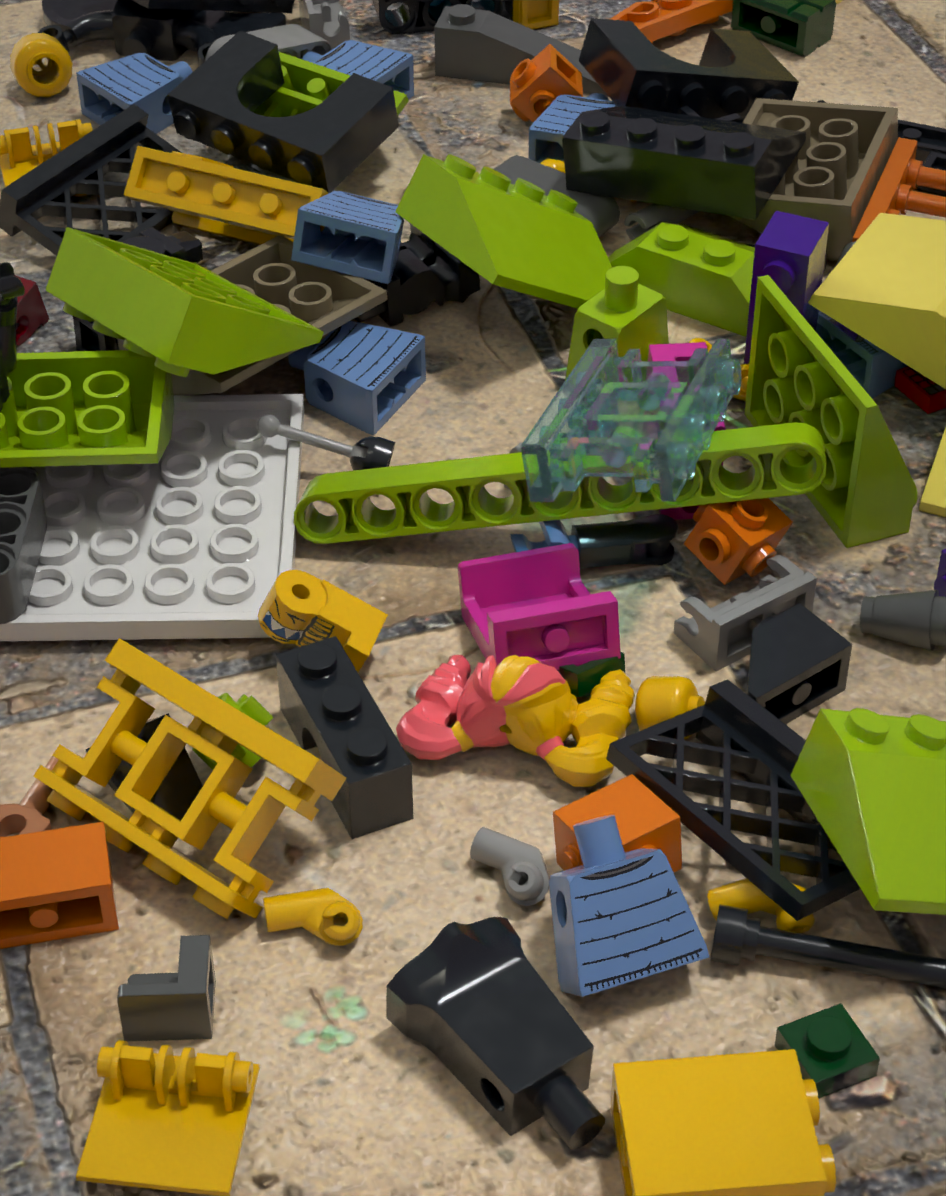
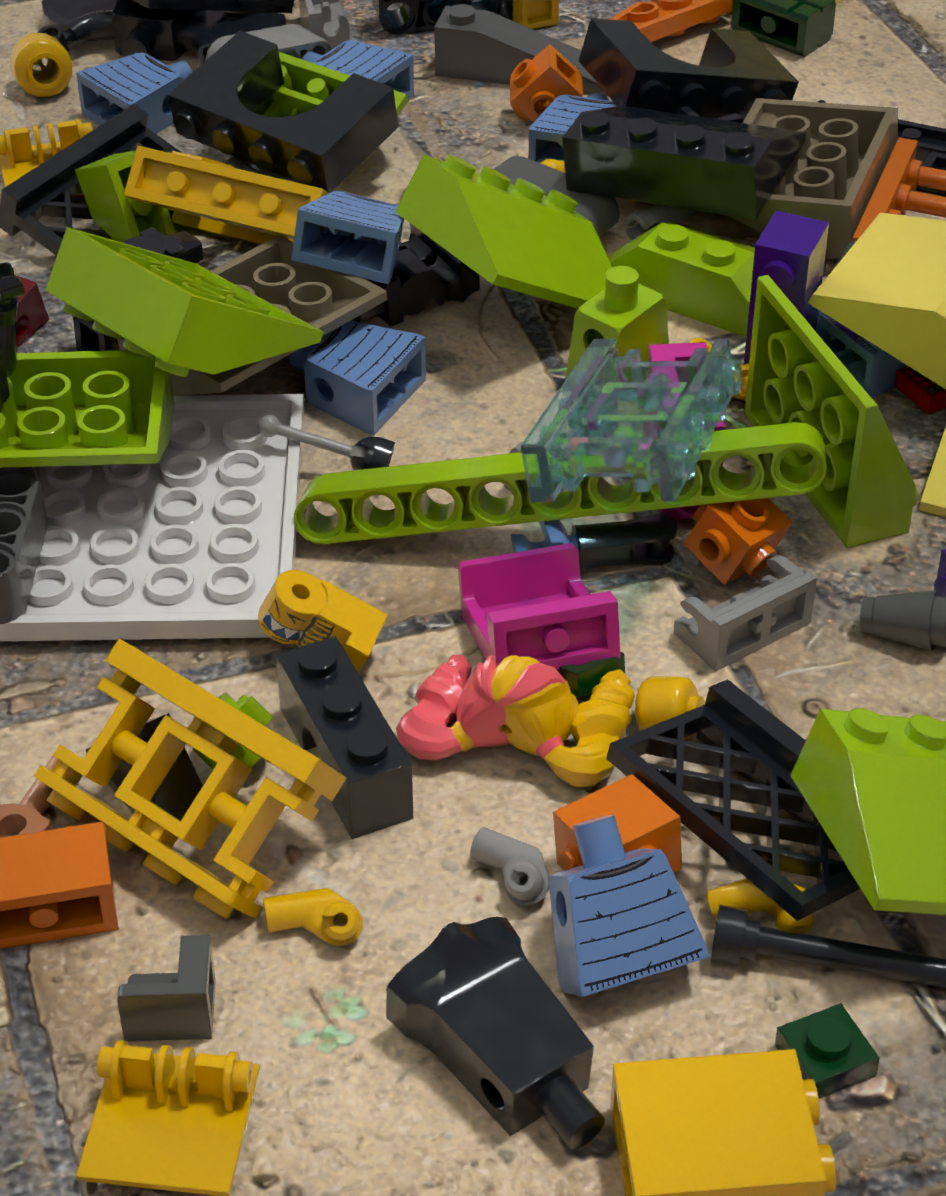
(116, 214): none -> lime slope
(796, 663): black slope -> none

